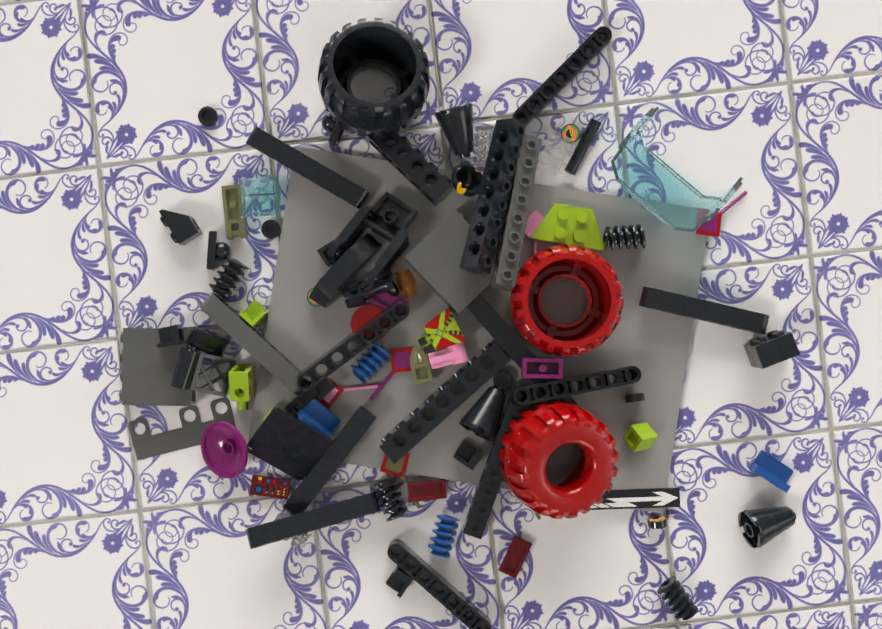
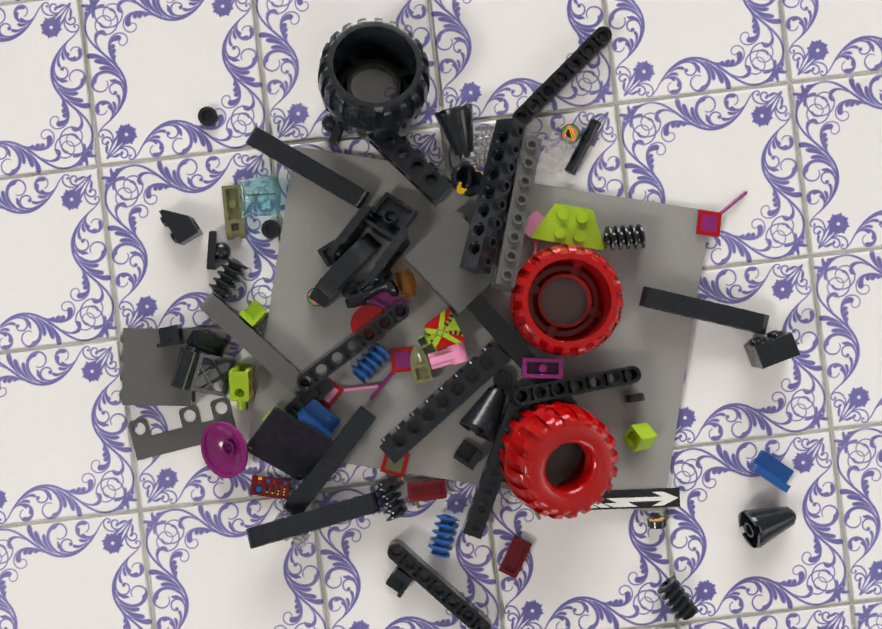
(661, 187): clear light blue piece -> none

